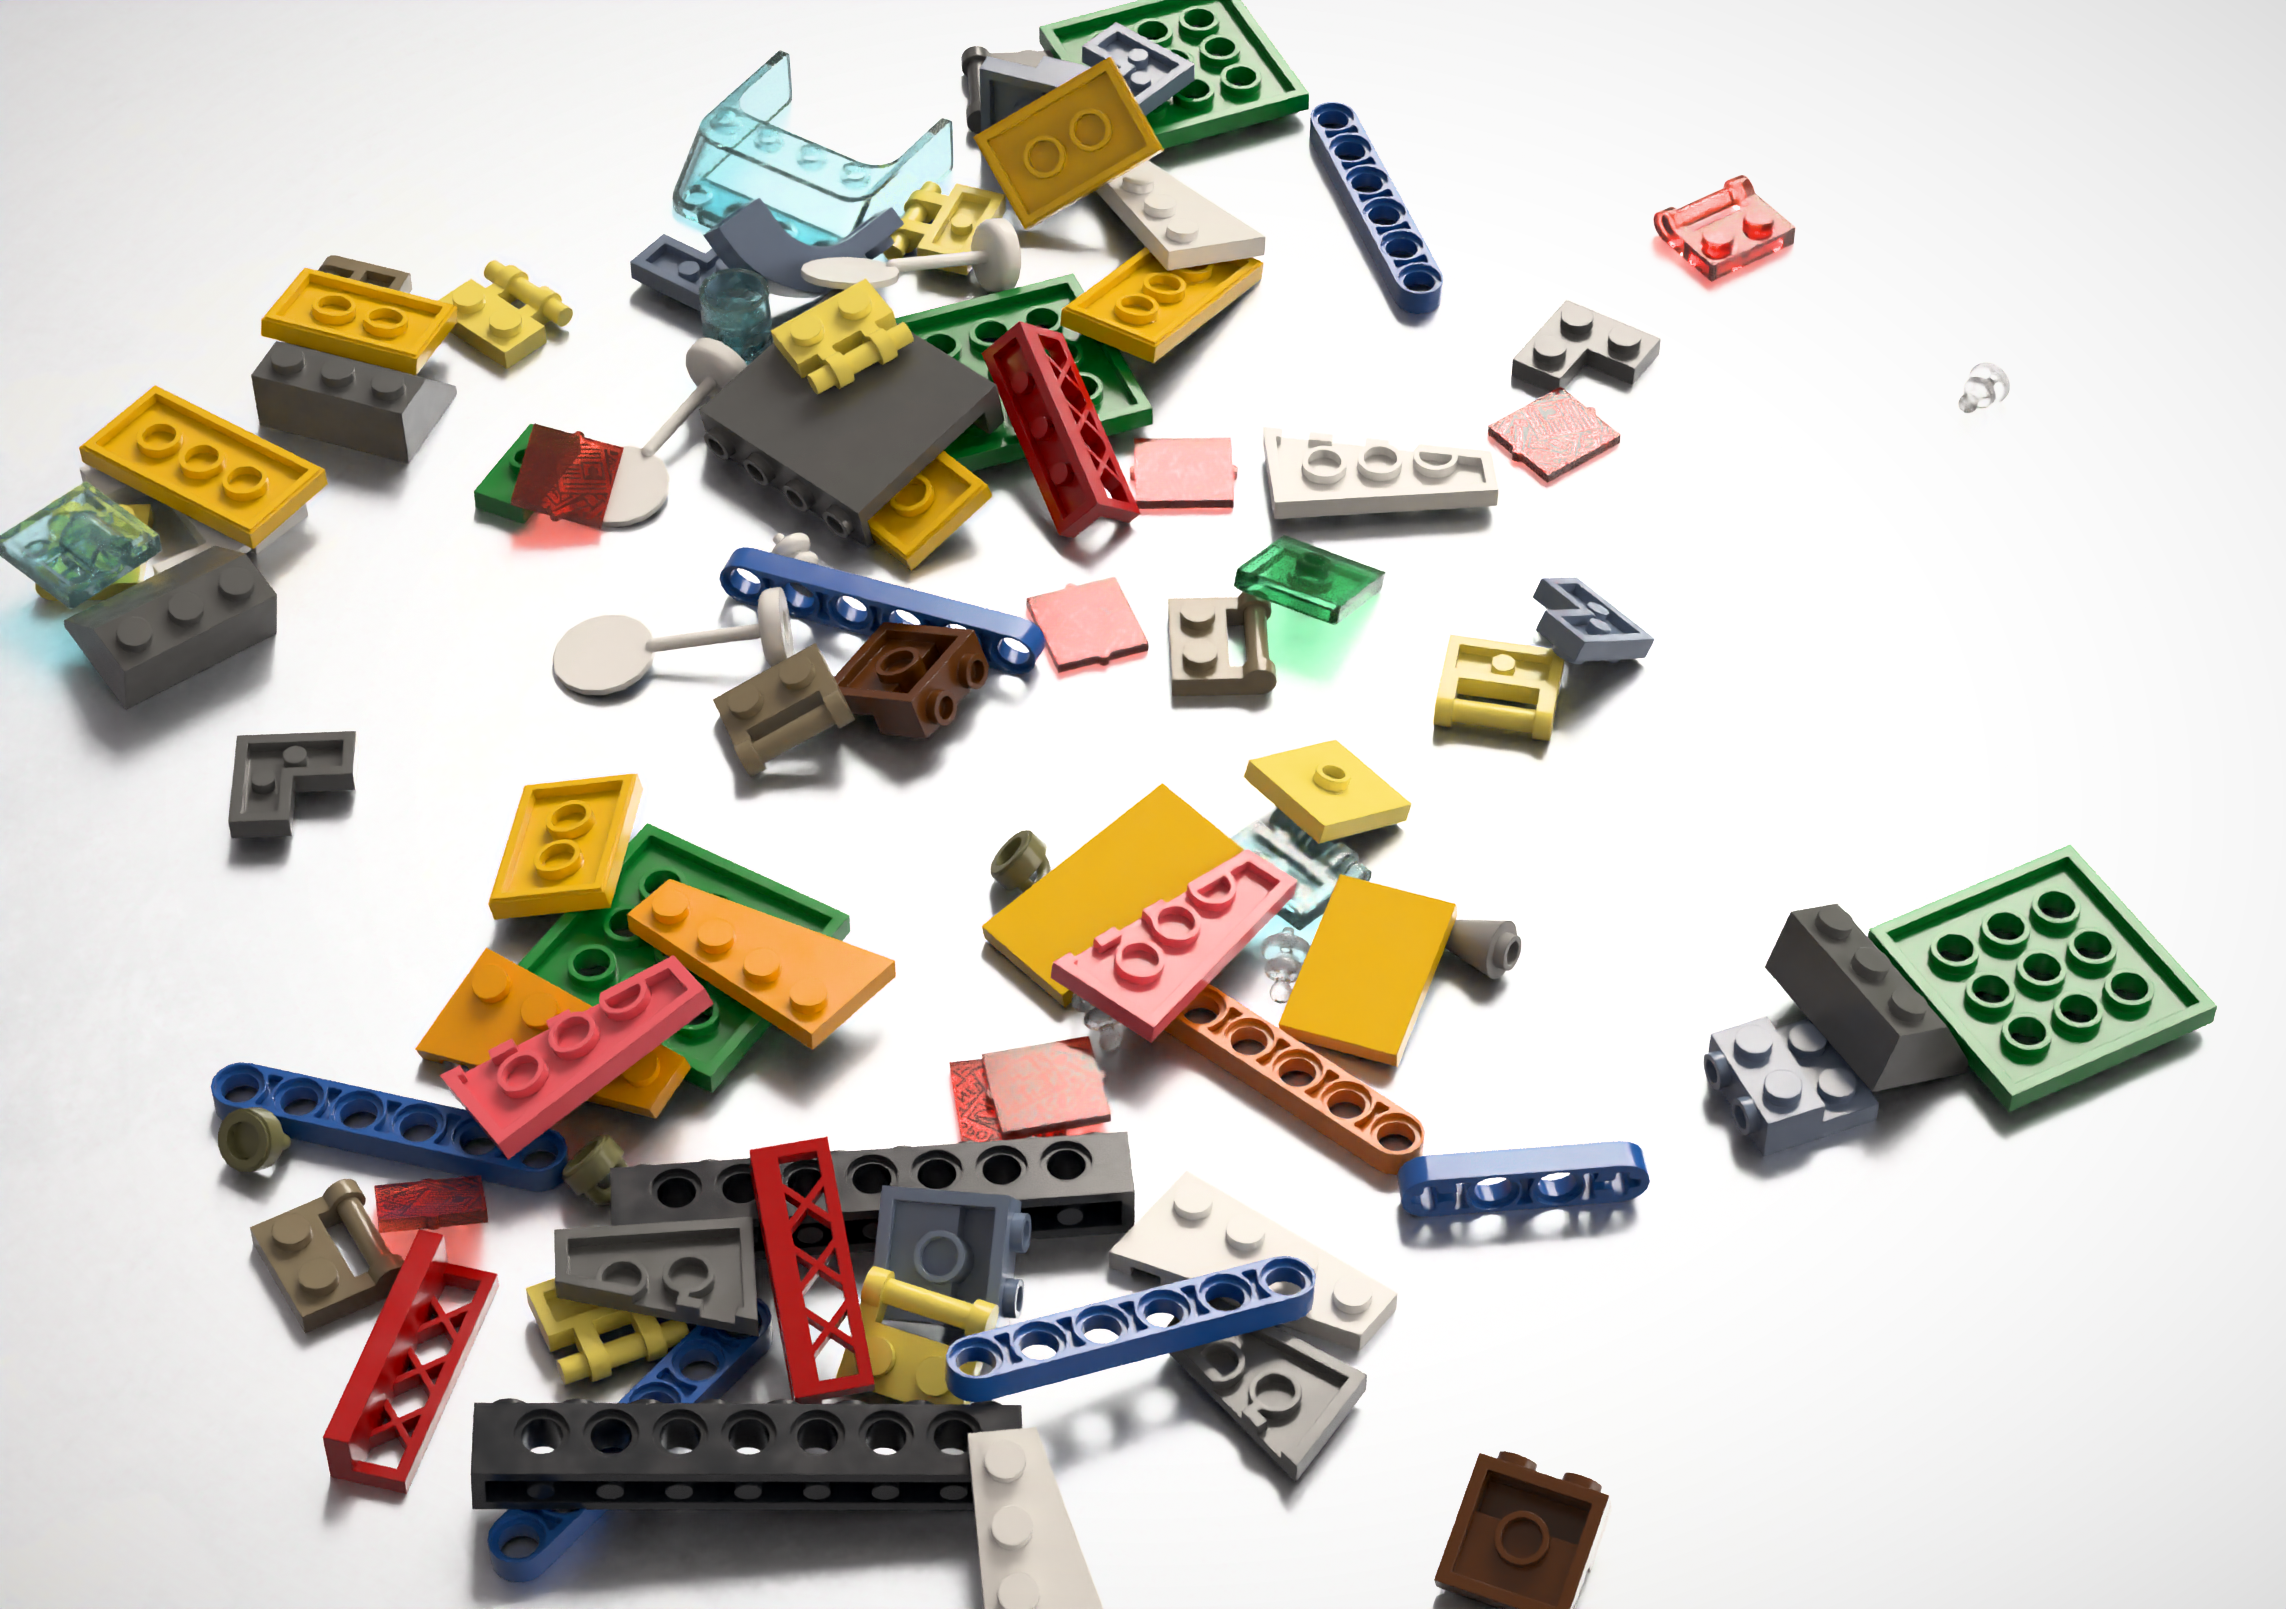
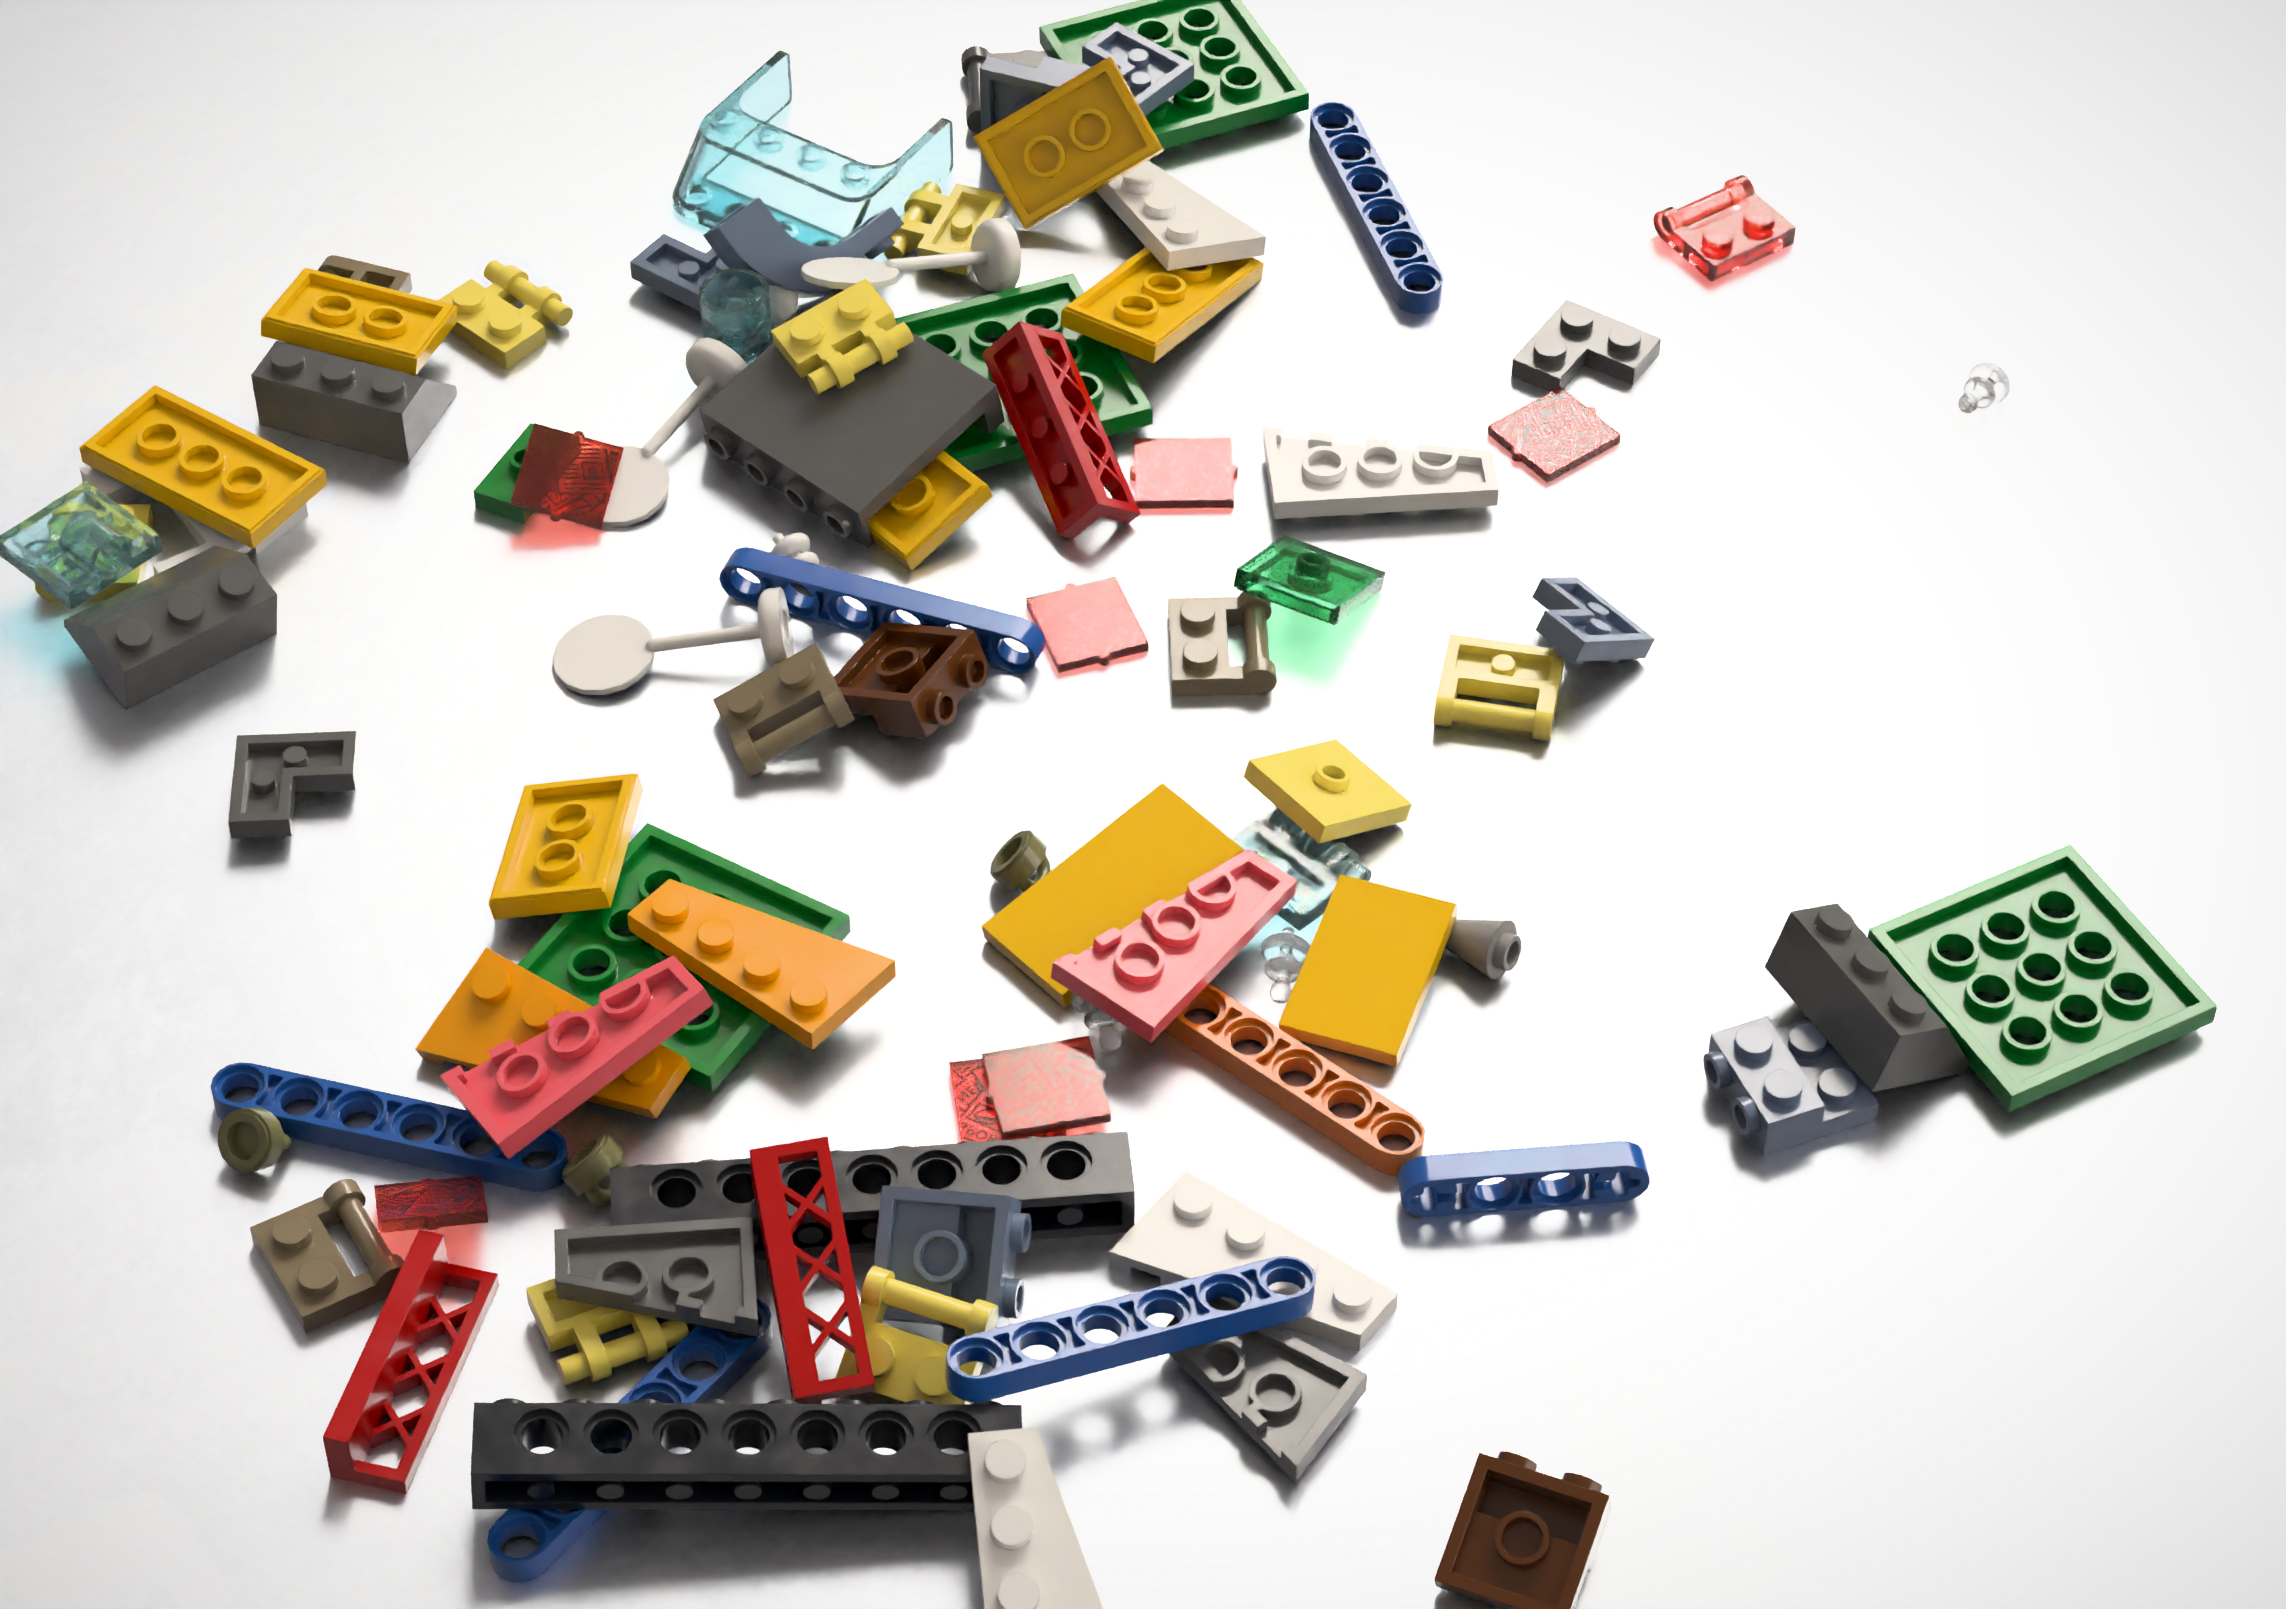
(783, 305): none -> white hinge

